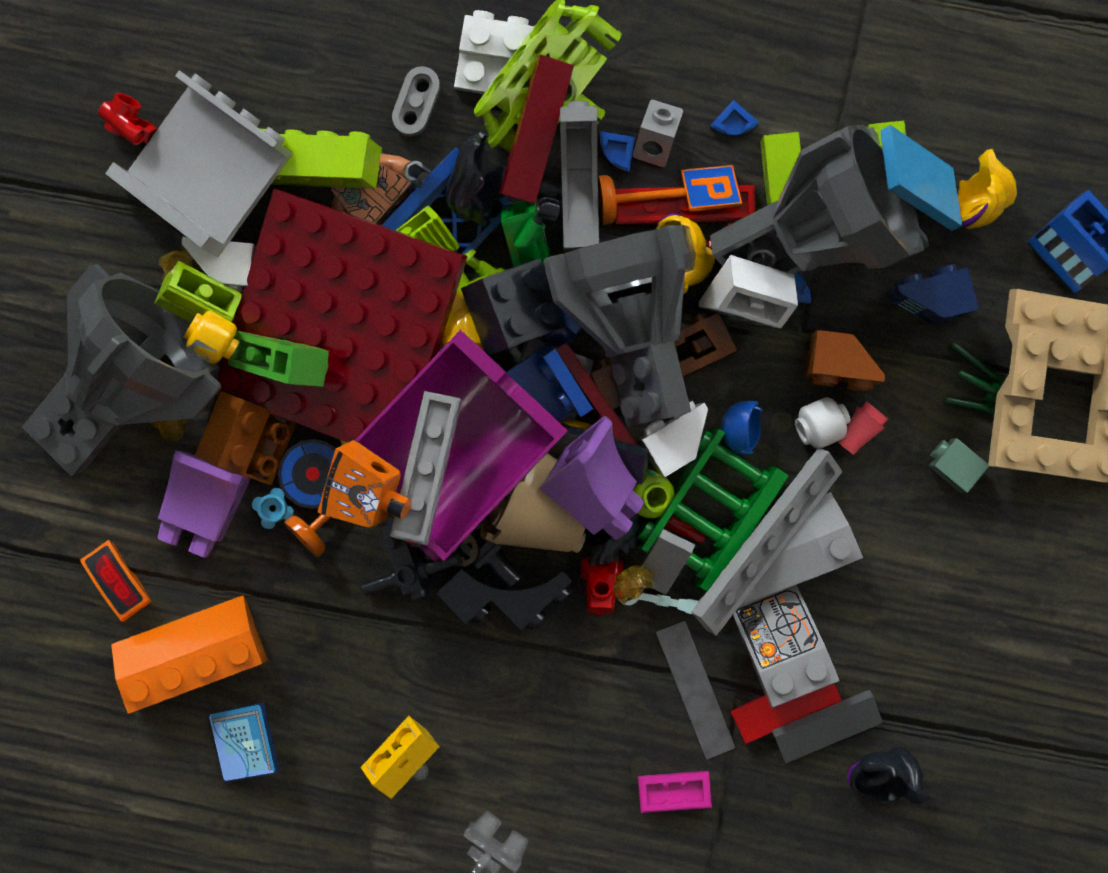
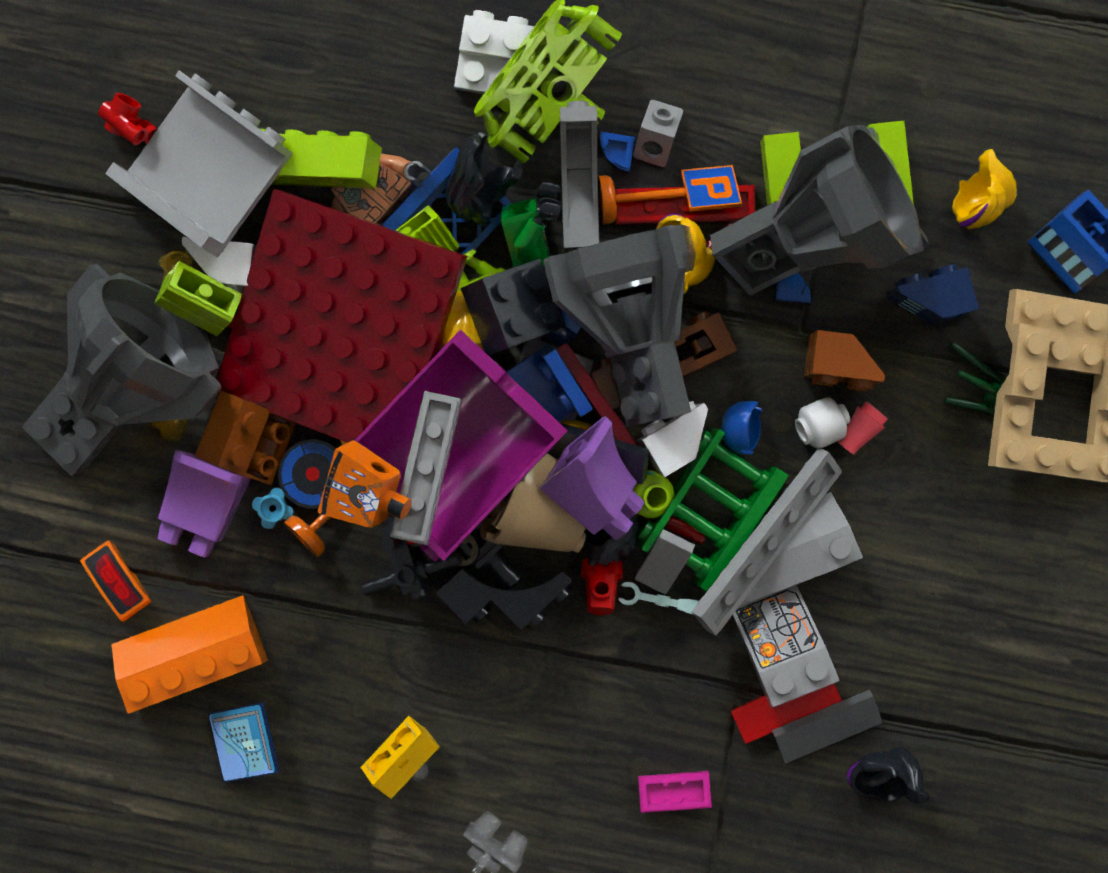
(211, 337): yellow head -> none
(280, 359): bright green slope -> none
(415, 102): light grey plate -> none
(536, 129): dark red tile -> none
(632, 582): clear yellow plate -> none
(695, 690): flat silver sticker -> none
(734, 121): blue tile -> none
(752, 293): white slope -> none
(920, 178): dark azure tile -> none
(957, 464): sand green brick -> none

